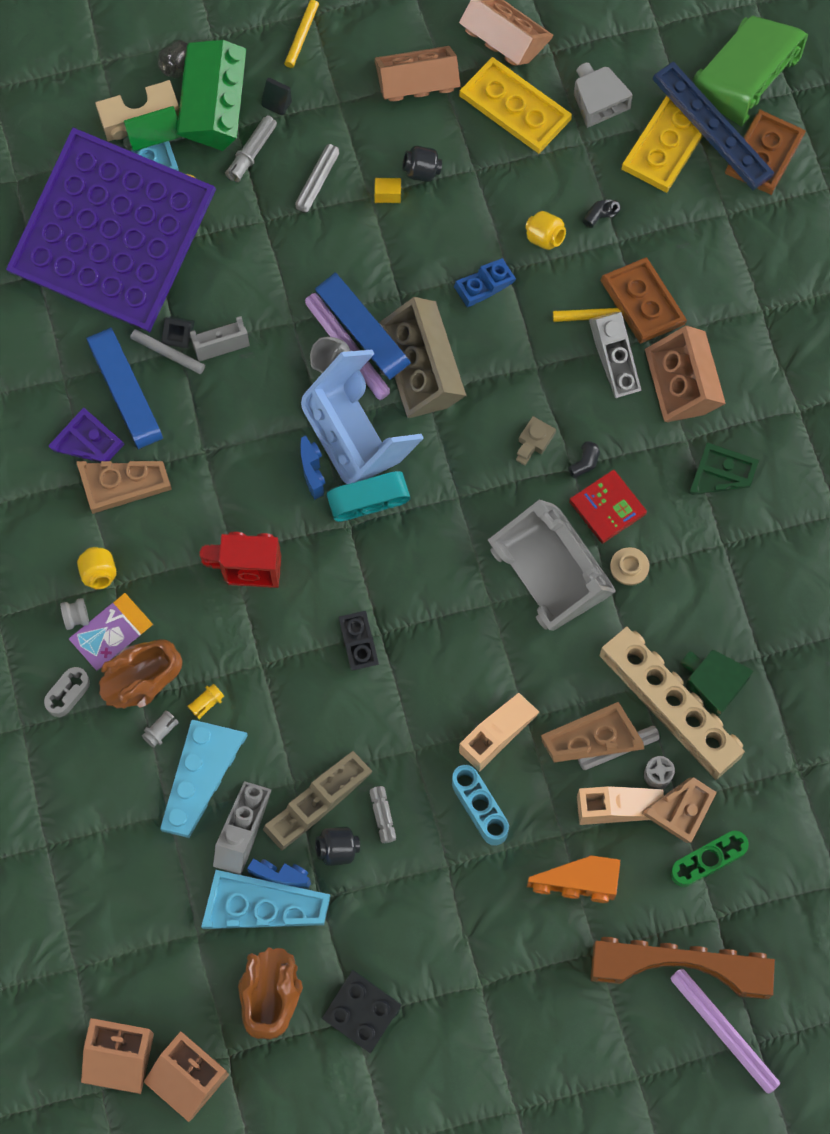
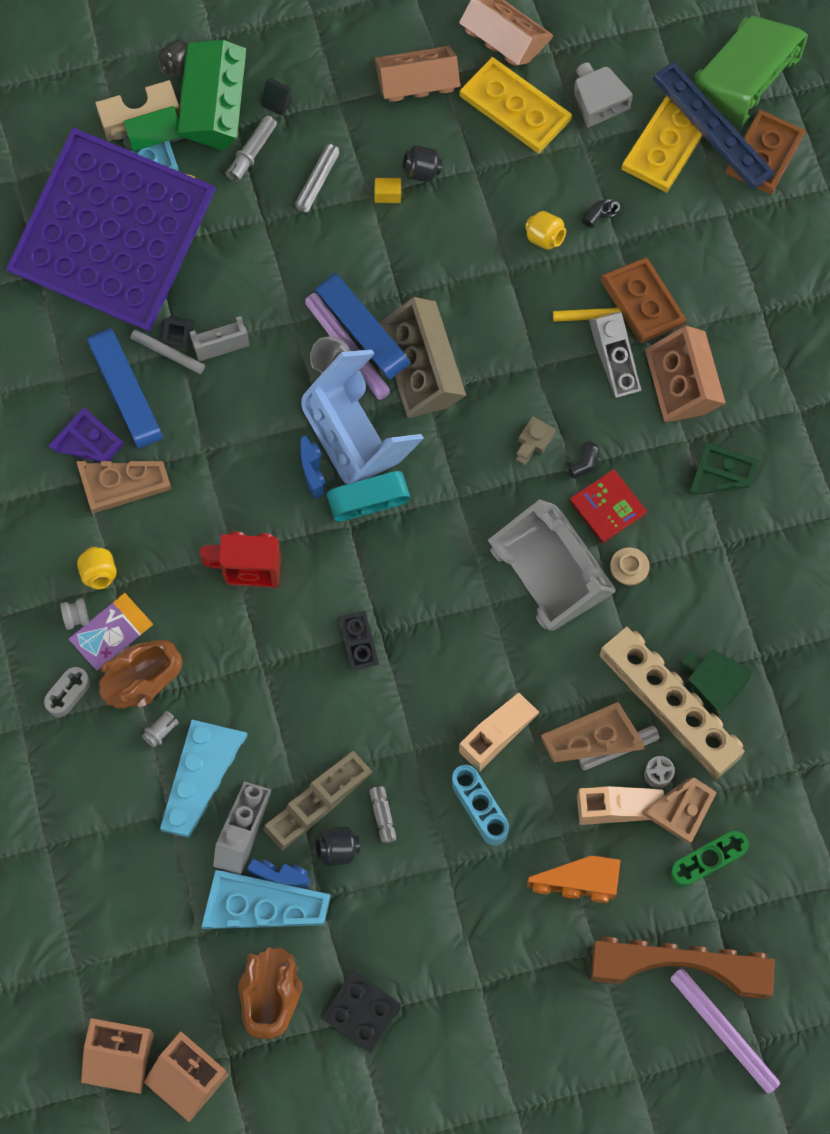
(206, 701): yellow pin -> none
(301, 33): yellow bar -> none
(485, 283): blue slope -> none

